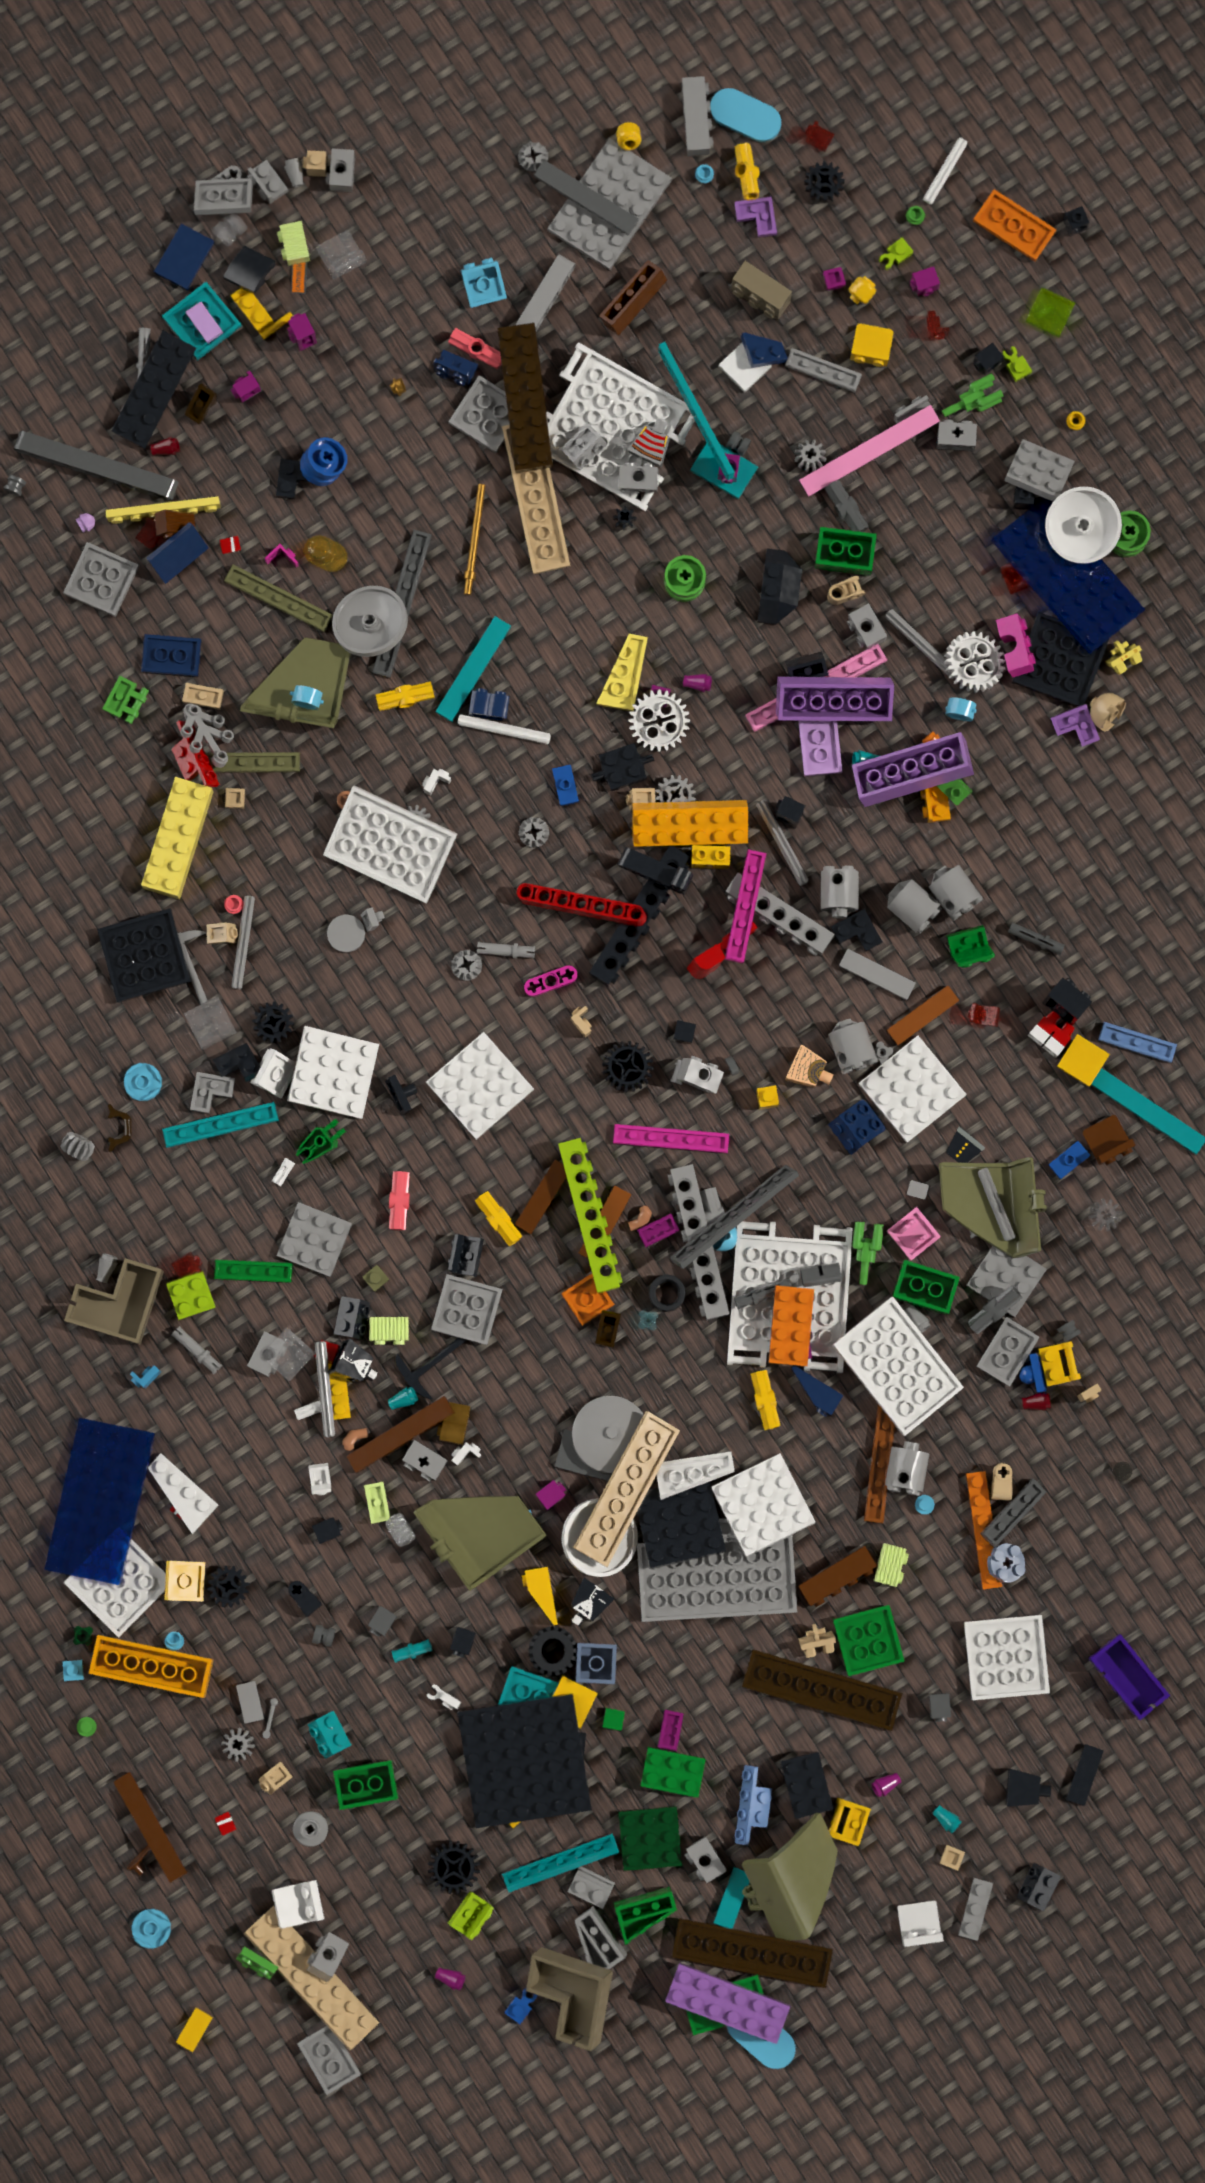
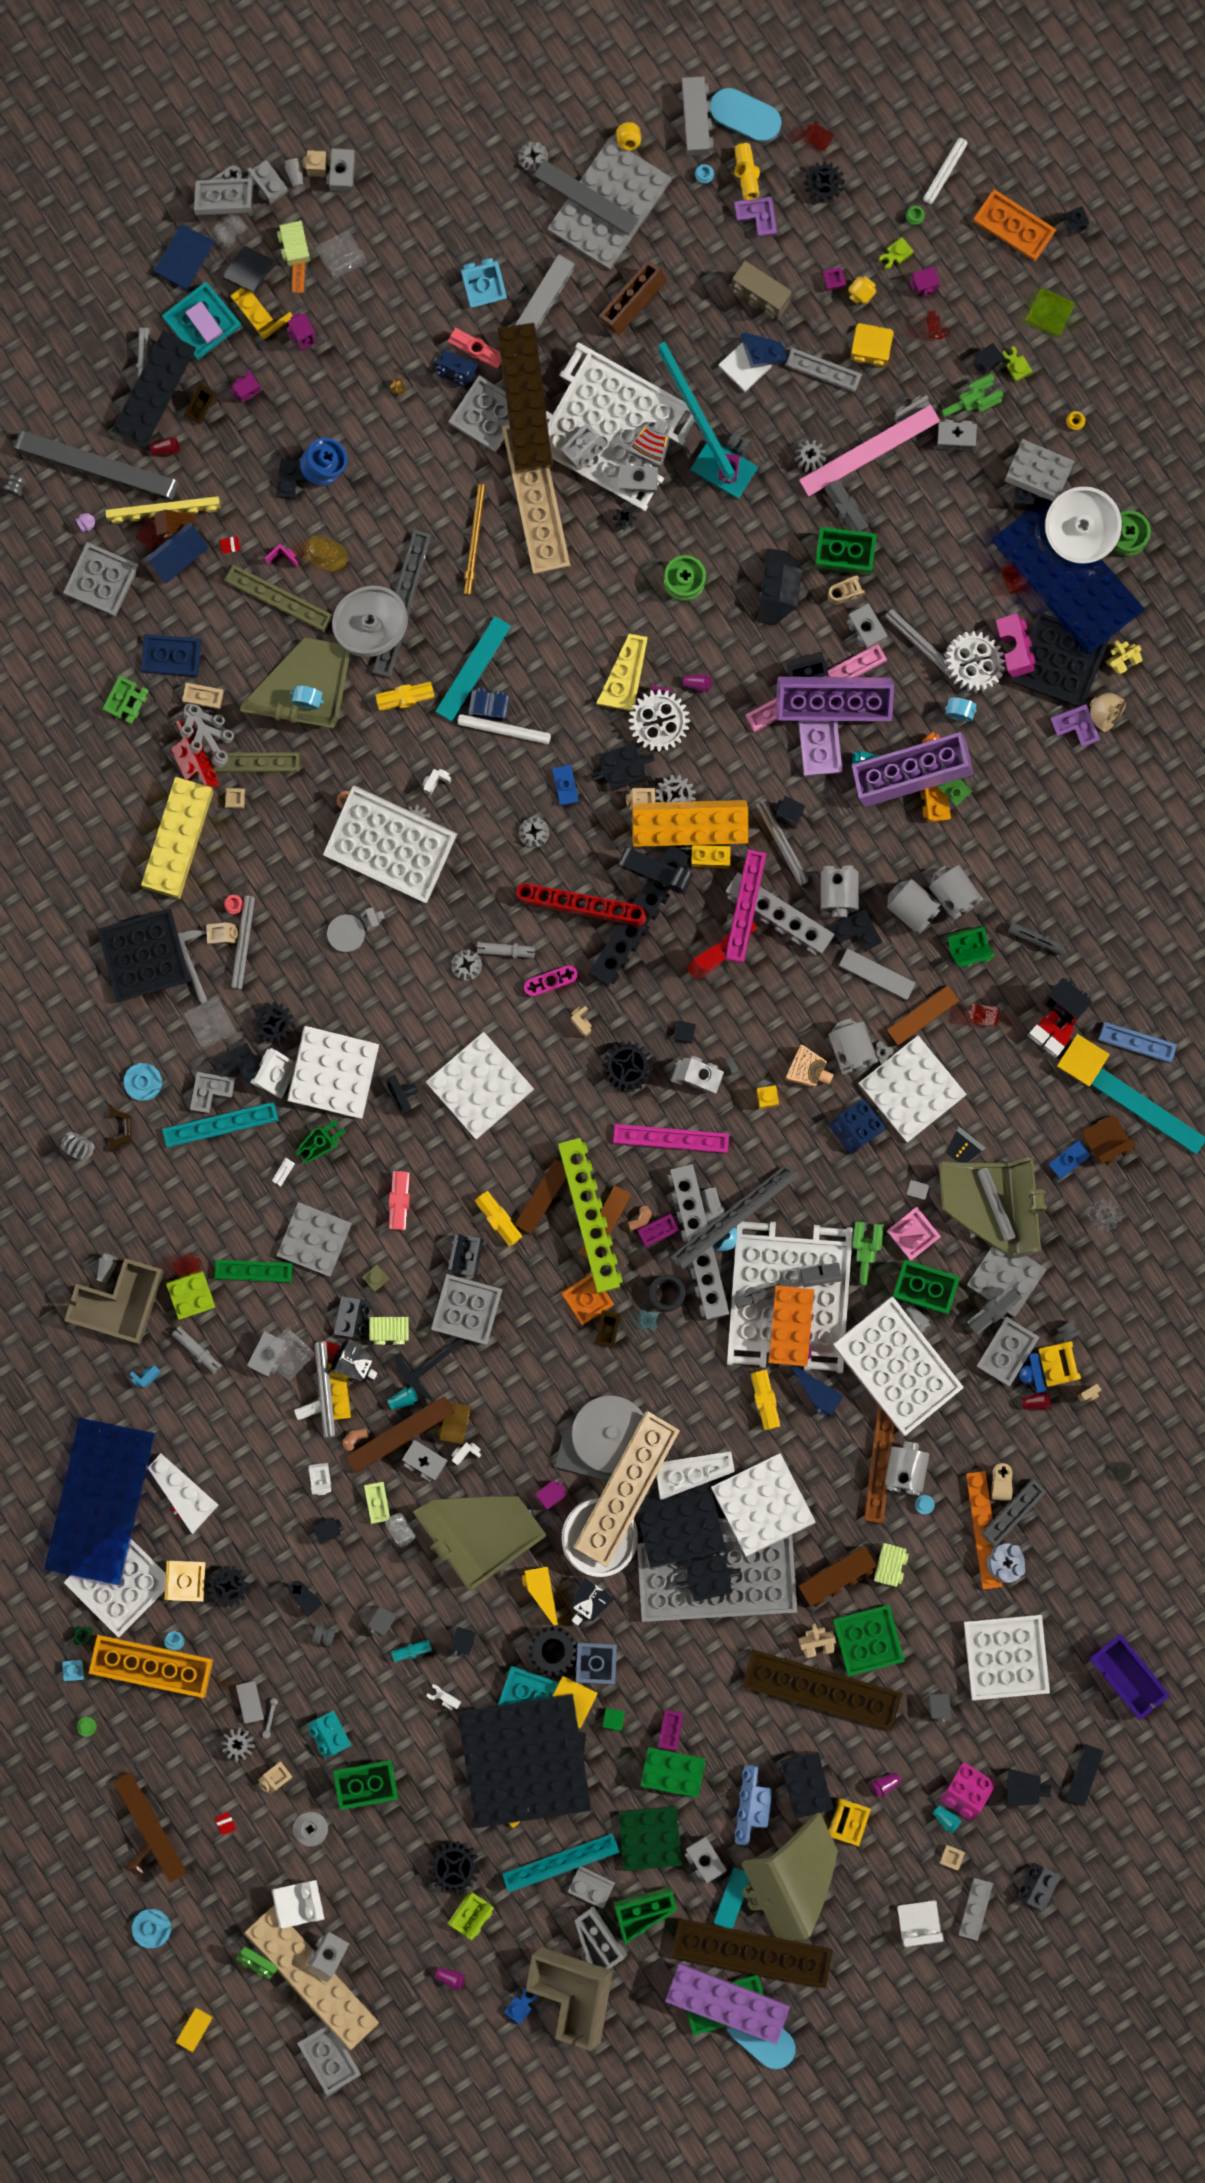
(709, 1578): none -> black plate
(968, 1792): none -> dark pink bracket

